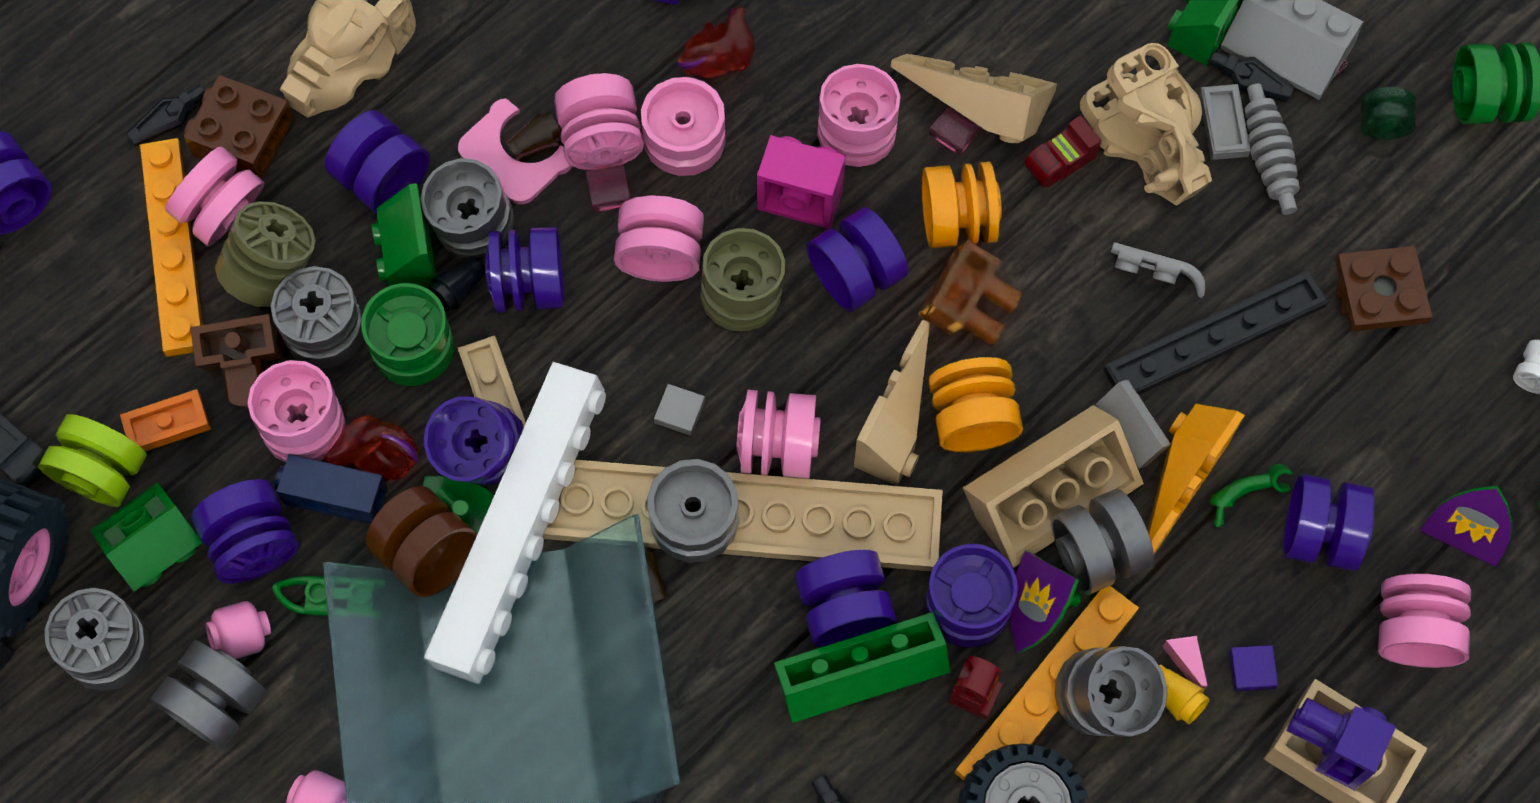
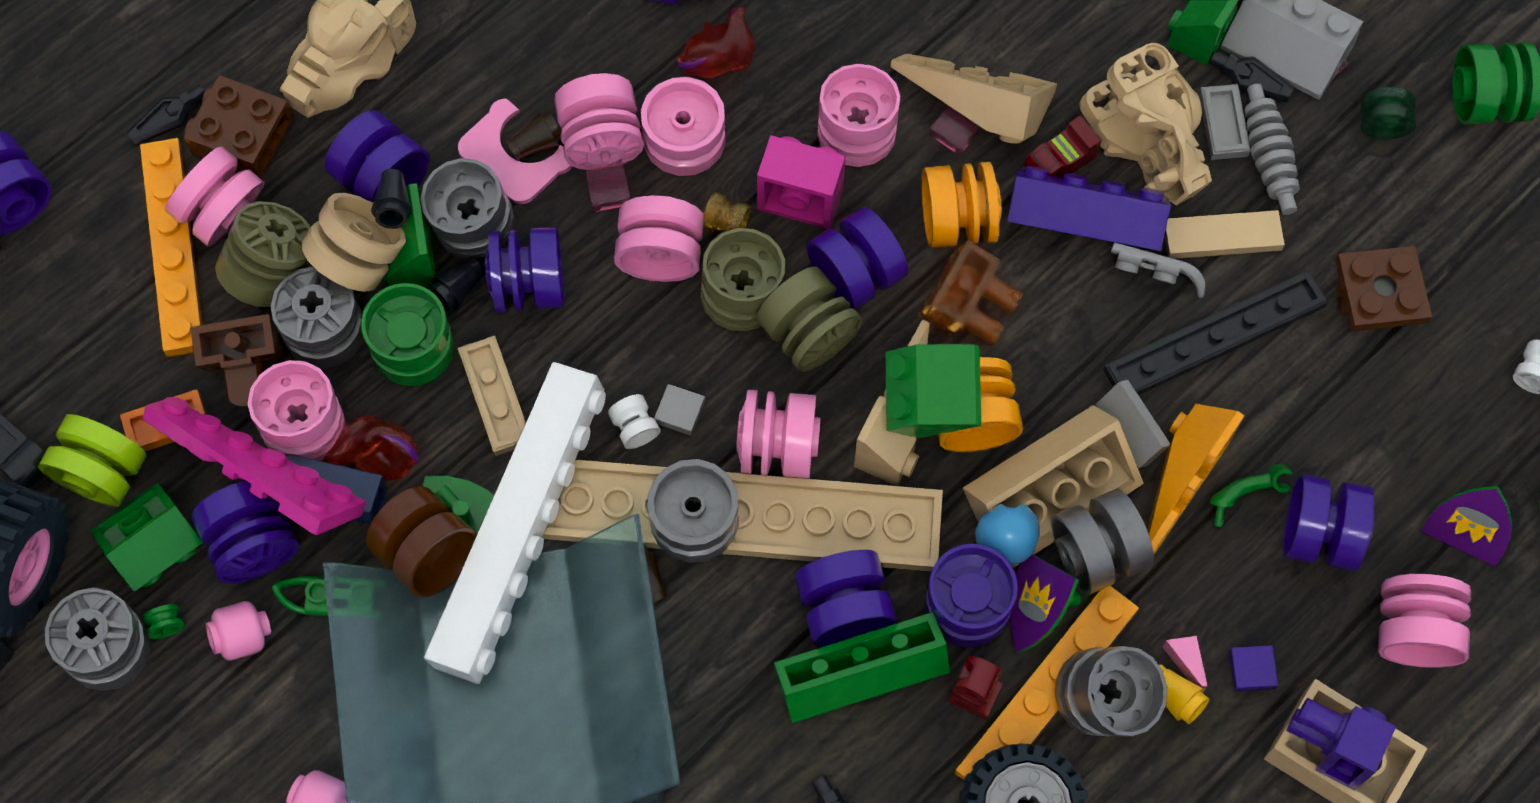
(163, 621): none -> green bush
(216, 683): flat silver wheel -> none
(298, 489): none -> dark pink wing
(350, 243): none -> tan wheel
(391, 202): none -> black cone
(454, 435): dark purple wheel -> none
(634, 421): none -> white wheel
(723, 215): none -> clear yellow wheel
(809, 319): none -> olive wheel
(933, 389): none -> green slope
(1009, 531): none -> dark azure hair
(1089, 209): none -> dark purple brick
(1224, 234): none -> tan tile

